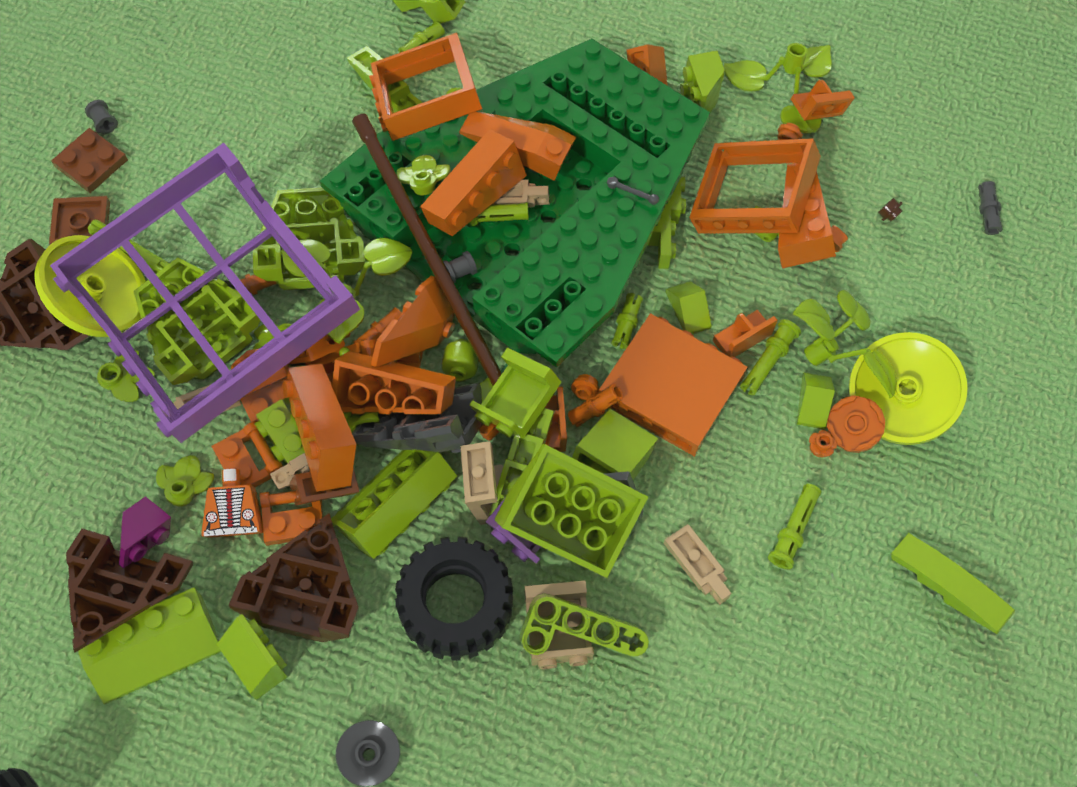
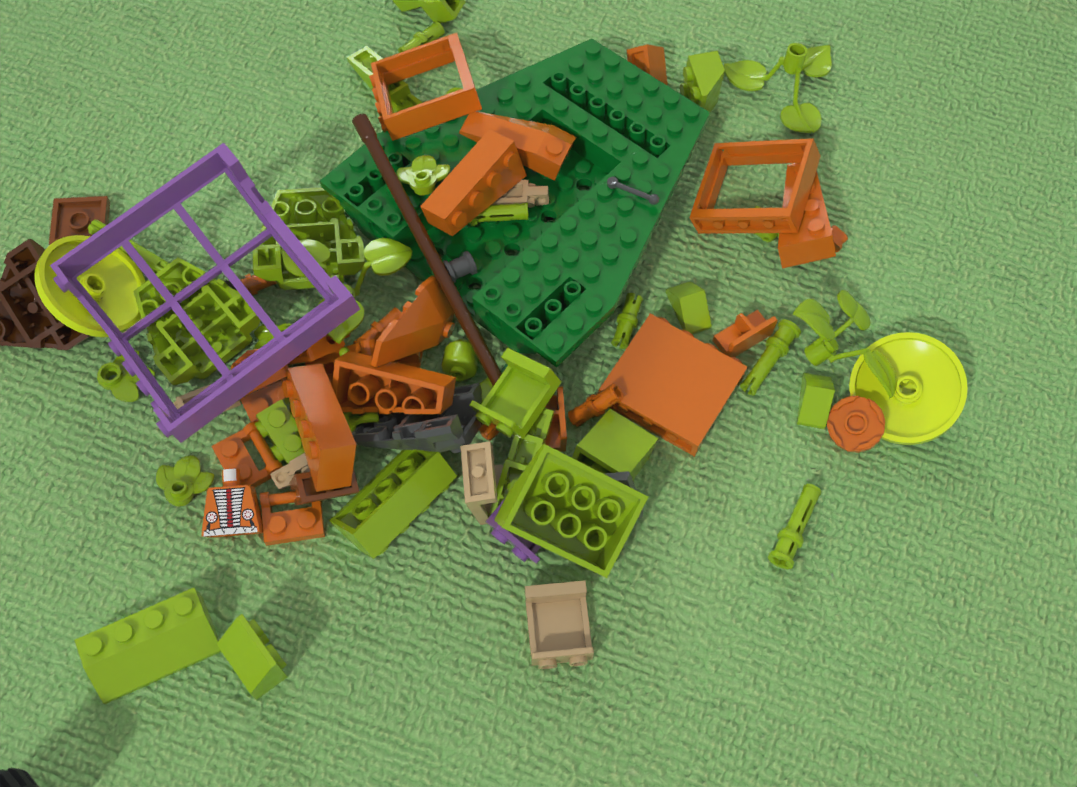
(89, 160): dark orange plate -> none
(103, 121): dark grey bush -> none
(106, 594): reddish brown wedge -> none
(142, 529): magenta slope -> none
(301, 588): reddish brown wedge -> none
(351, 751): dark grey dish -> none
(445, 560): black tyre -> none
(584, 386): orange plate -> none
(585, 630): lime beam -> none
(667, 226): lime slope -> none
(698, 563): tan hinge -> none
(789, 131): orange plate -> none
(821, 102): orange panel -> none
(822, 450): orange plate -> none
(890, 210): reddish brown plate -> none
(954, 583): lime slope -> none
(990, 208): dark grey pin -> none

